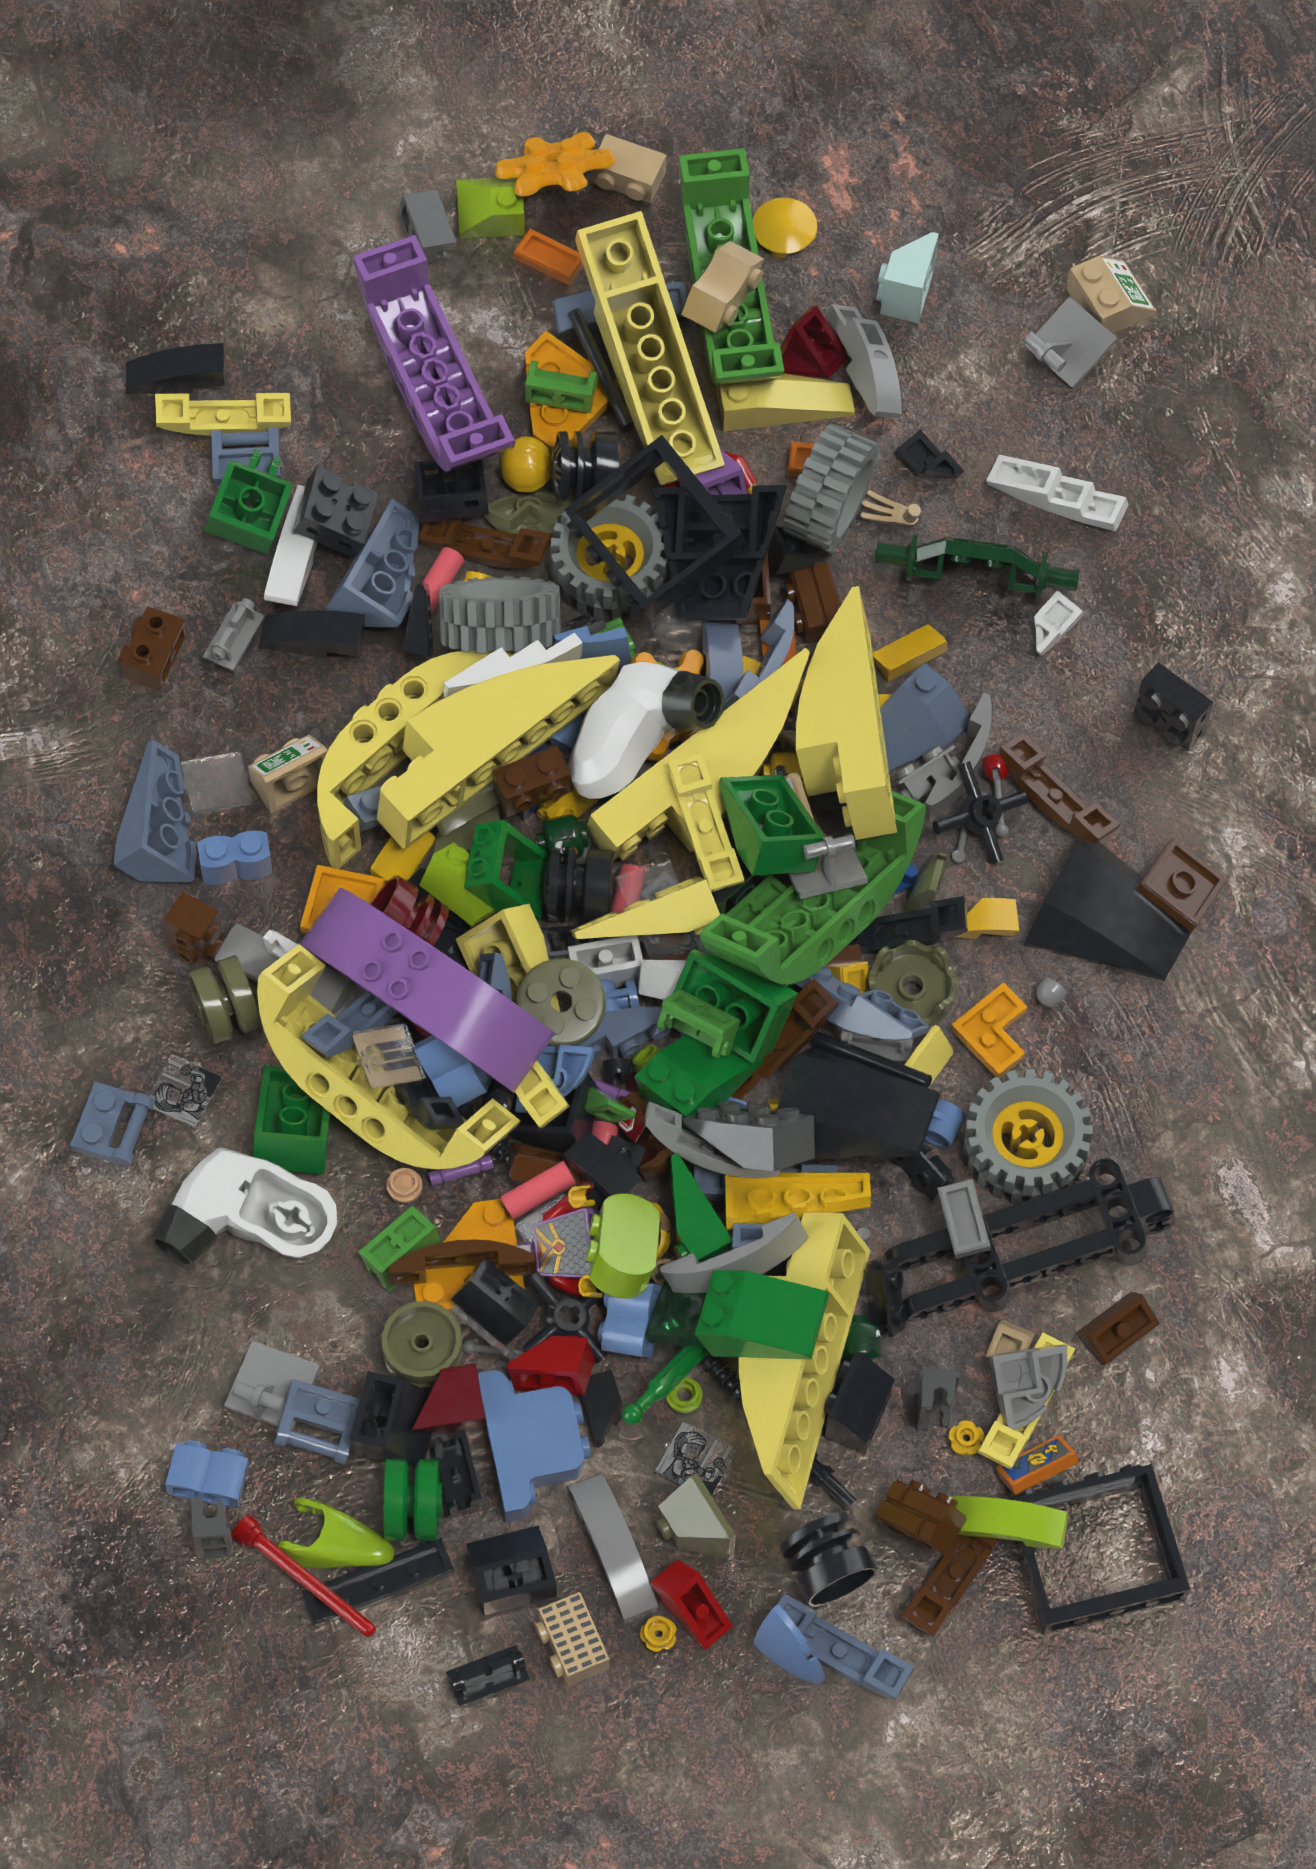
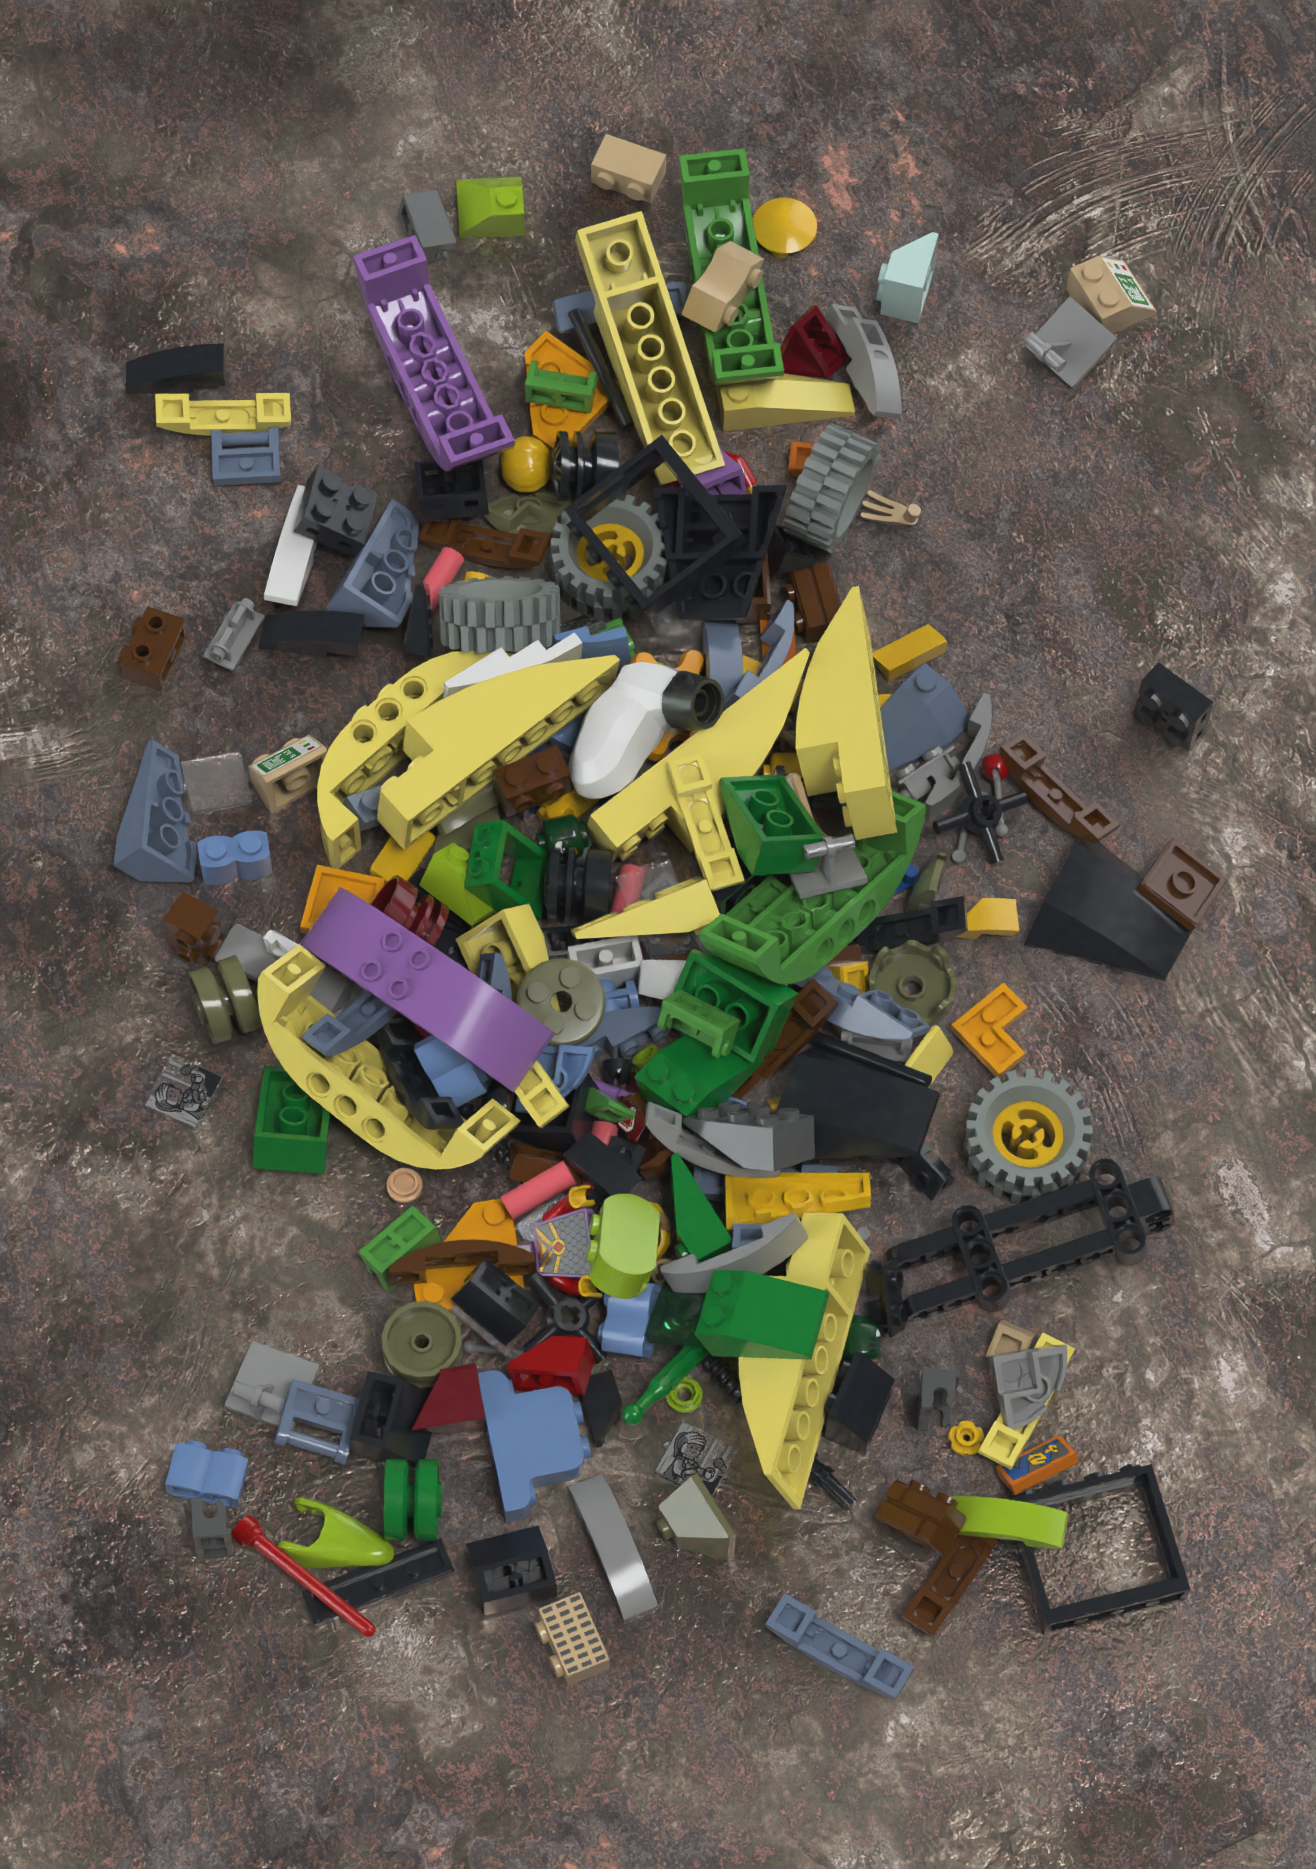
(101, 1120): sand blue plate -> none
(251, 1202): white piece -> none
(264, 492): green hinge -> none
(388, 1056): clear piece -> none
(438, 1176): medium lavender wheel -> none
(457, 1475): black hinge -> none
(488, 1675): black hinge -> none
(539, 169): light orange plate -> none
(549, 257): orange tile -> none
(661, 1624): yellow plate -> none
(691, 1603): red slope -> none
(787, 1647): medium blue brick -> none
(828, 1560): black wheel -> none
(925, 459): black slope -> none
(944, 1124): medium blue piece -> none
(964, 1218): light grey tile -> none
(993, 553): dark green plate -> none
(1050, 992): light grey hinge -> none
(1055, 621): white slope -> none
(1058, 494): white slope -> none
(1118, 1327): reddish brown slope -> none

